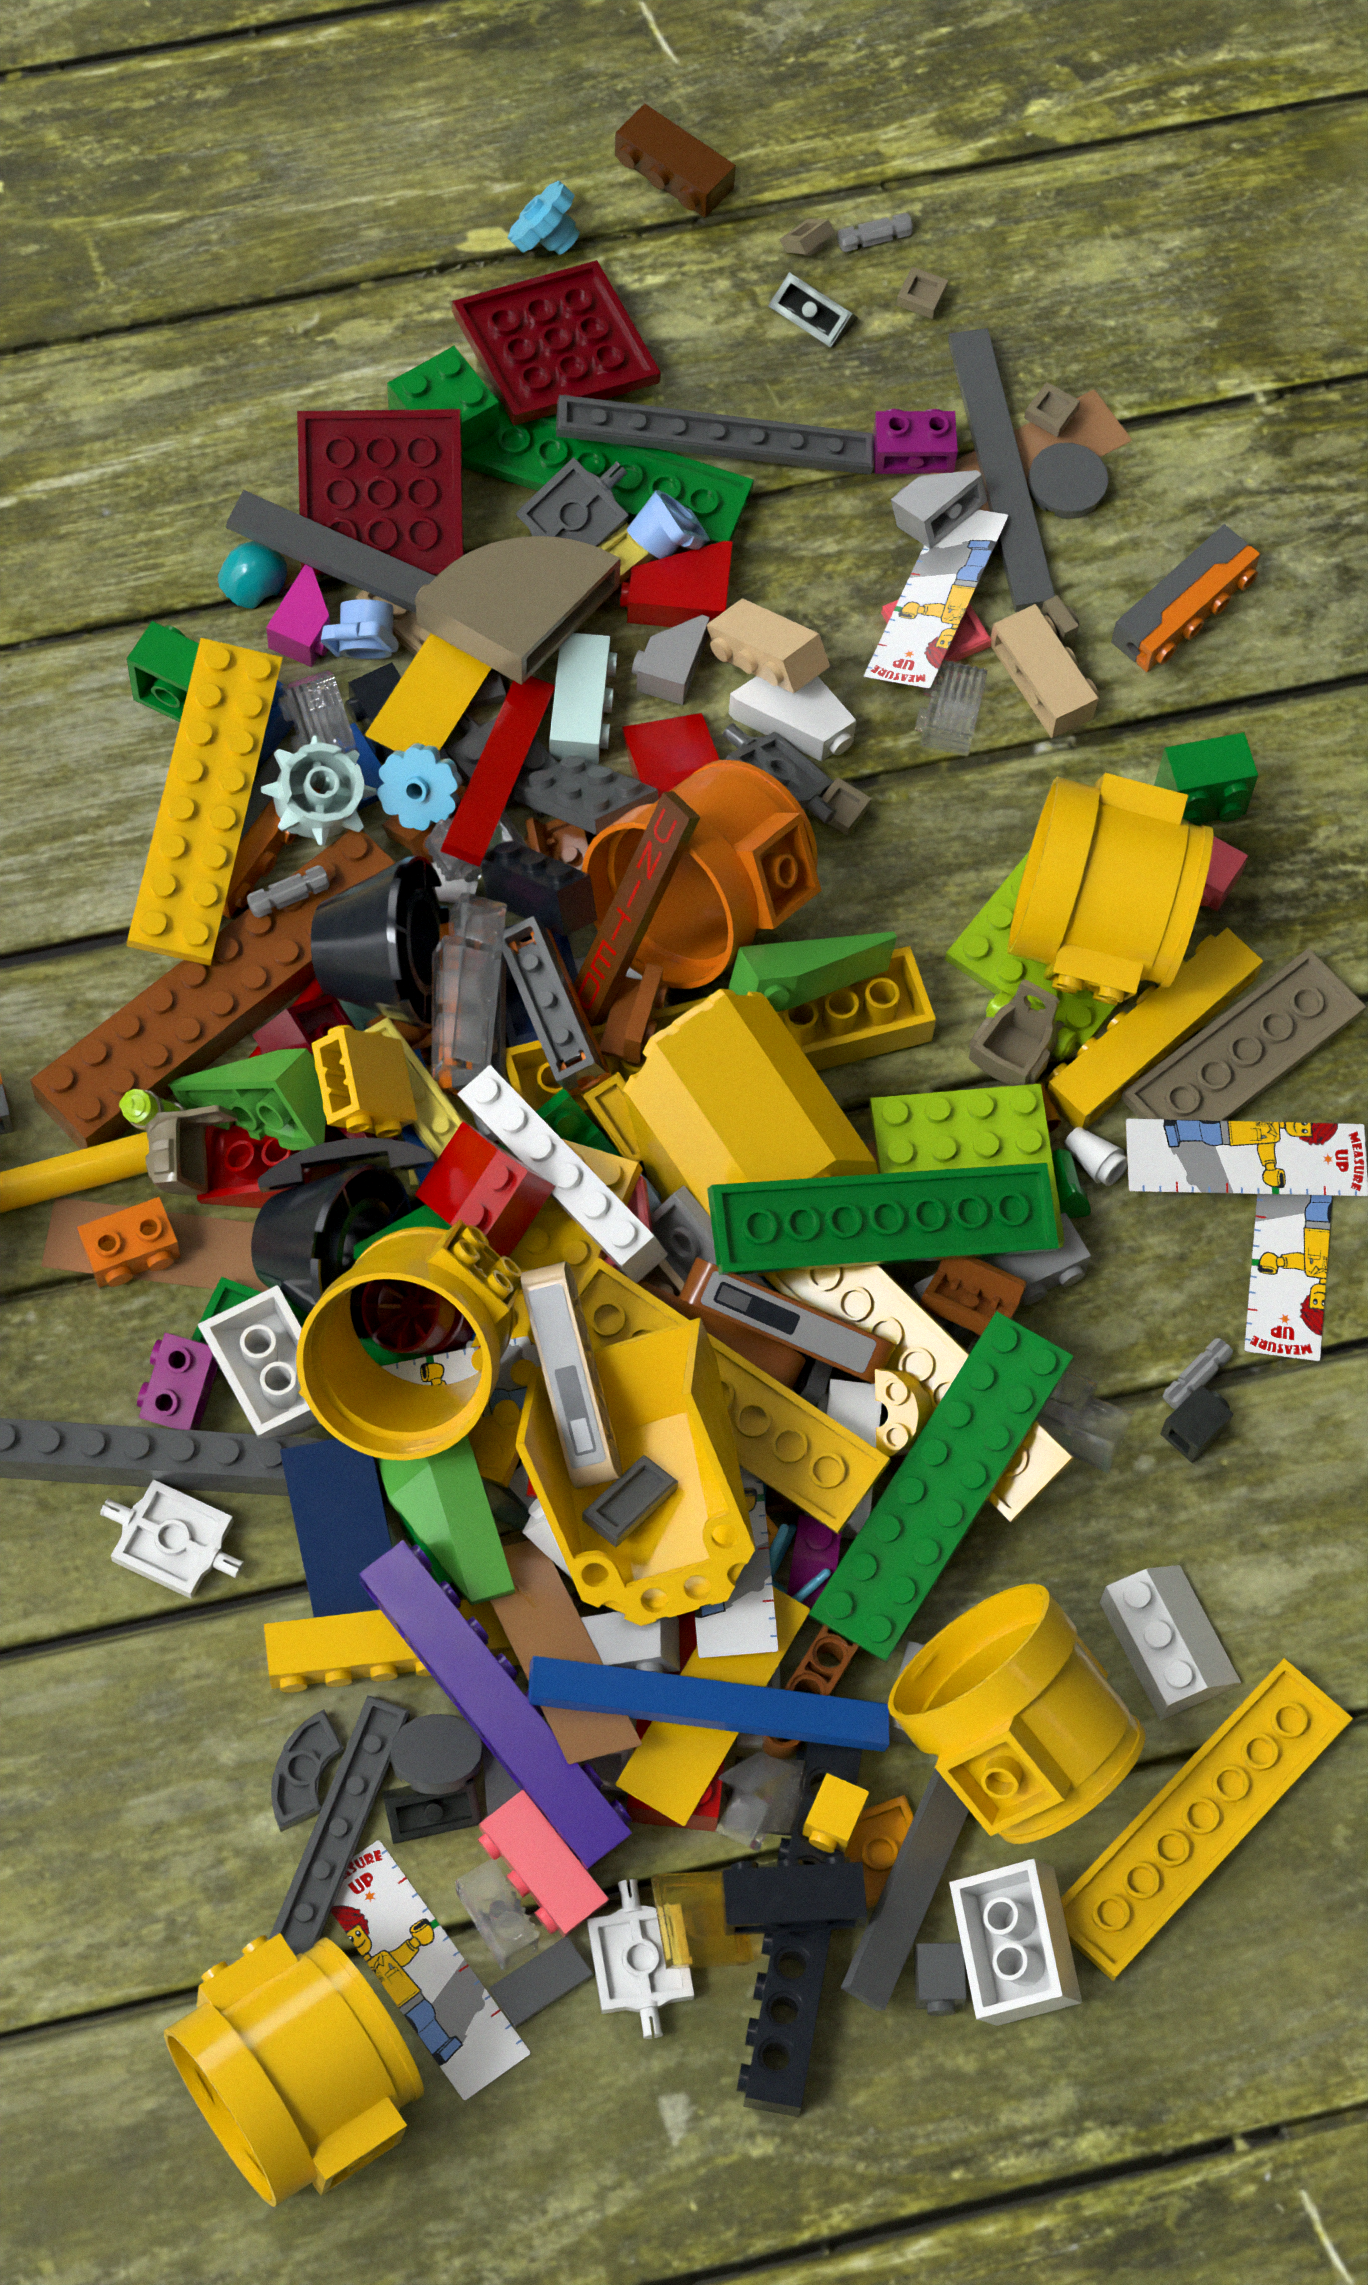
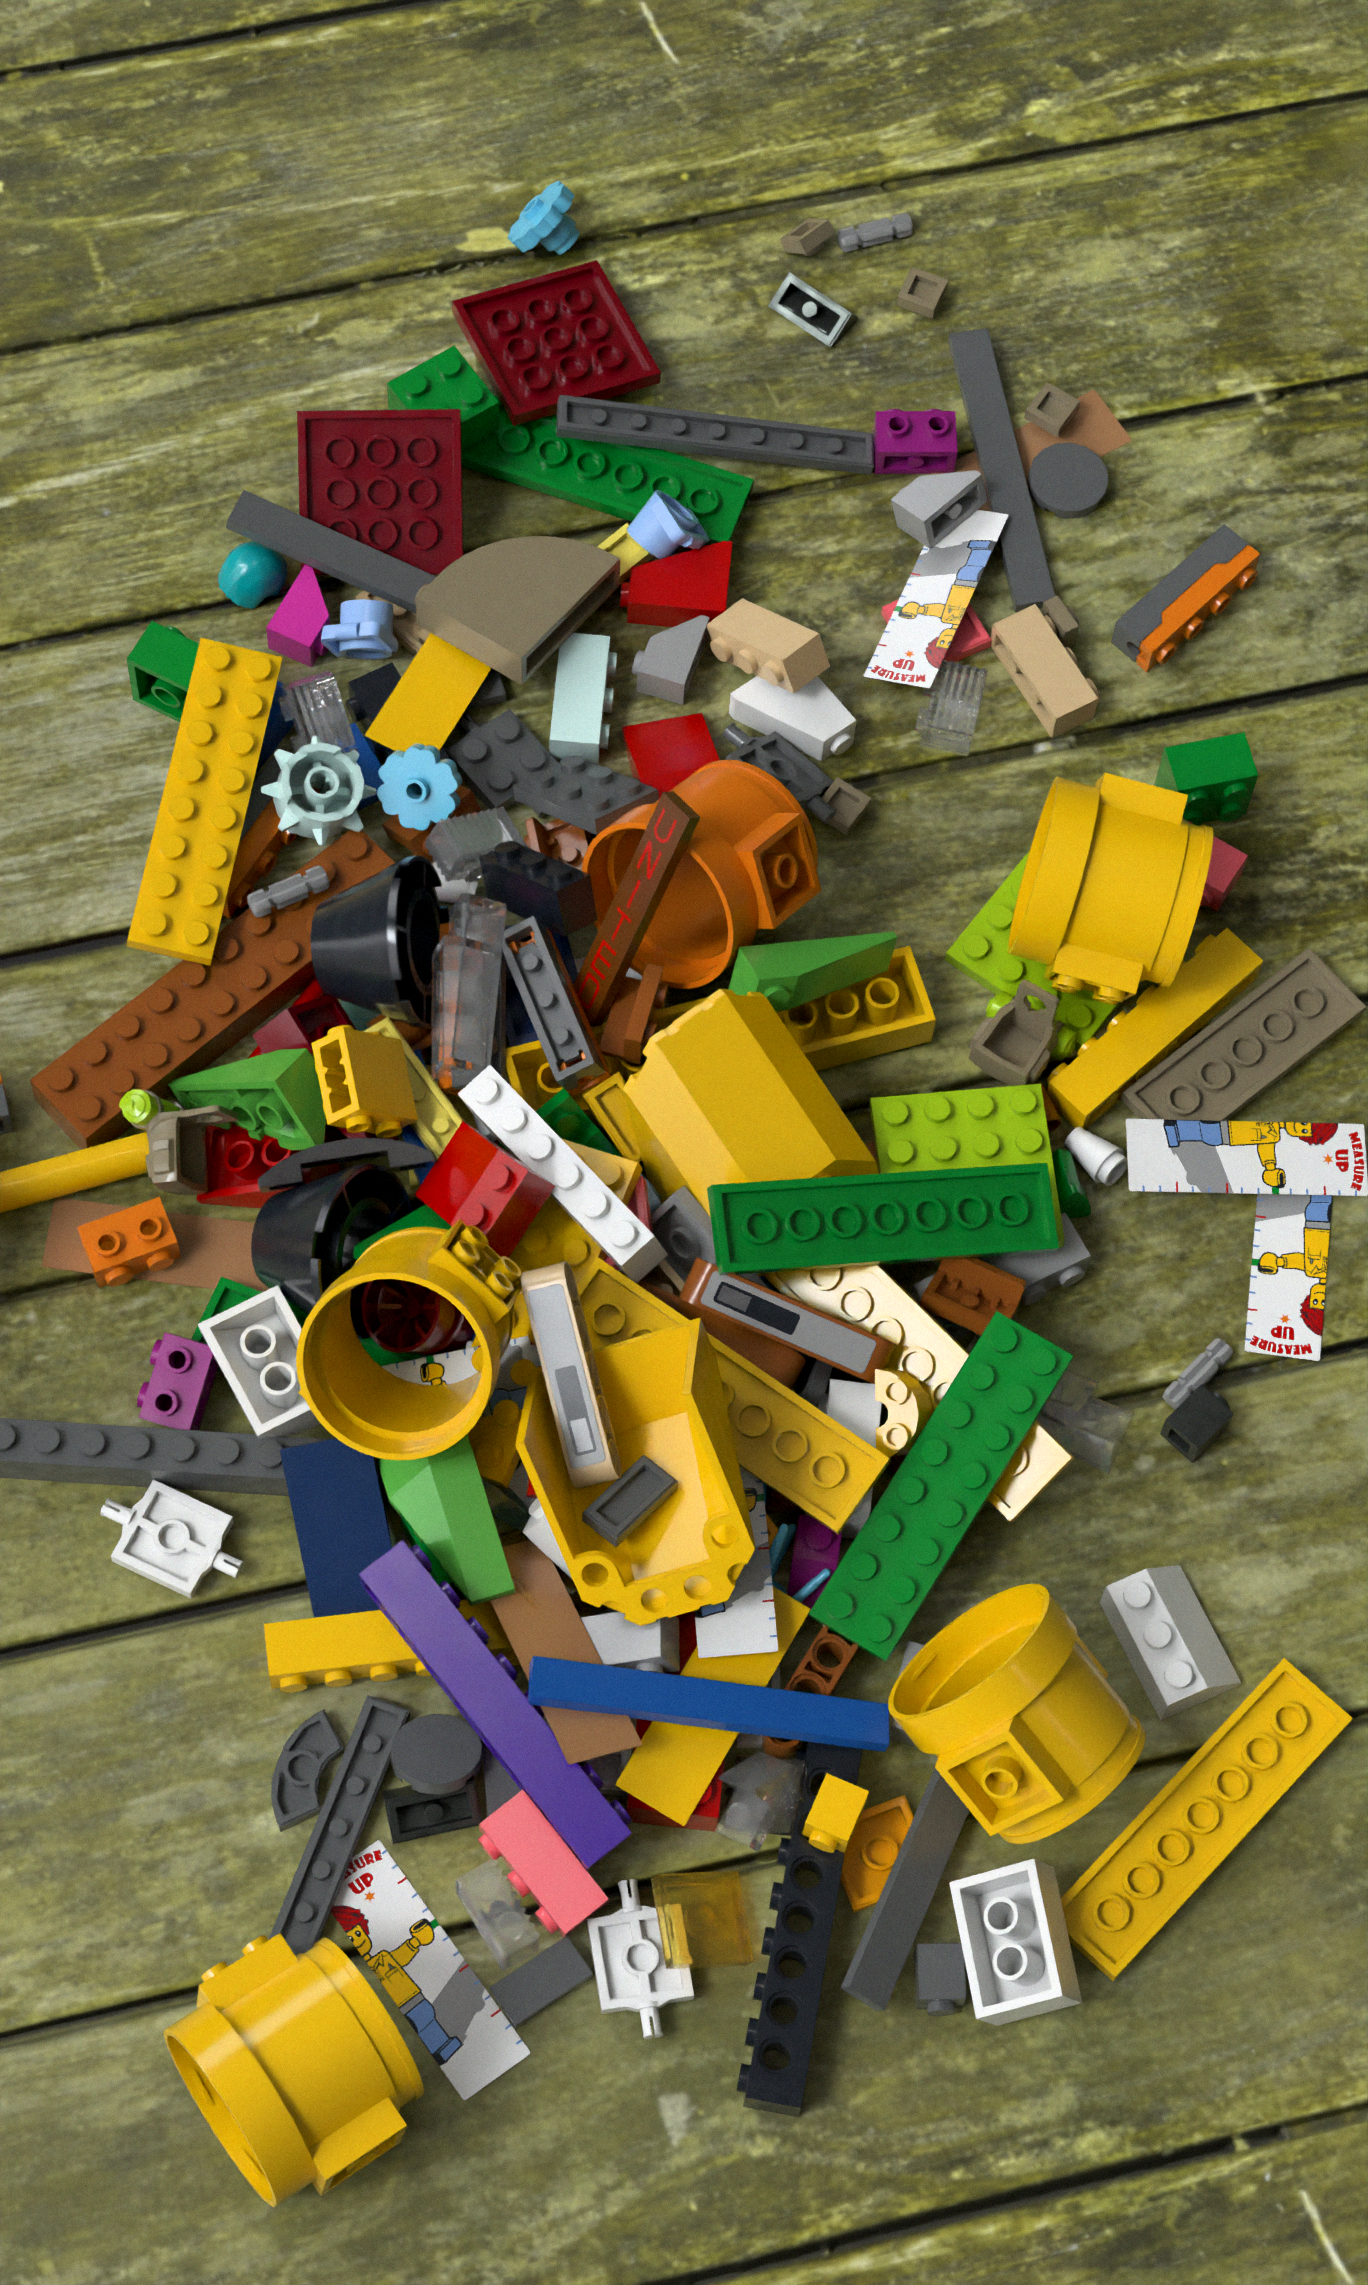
(497, 770): red tile -> none
(576, 505): dark grey plate -> none
(674, 160): reddish brown brick -> none
(793, 1896): black brick -> none

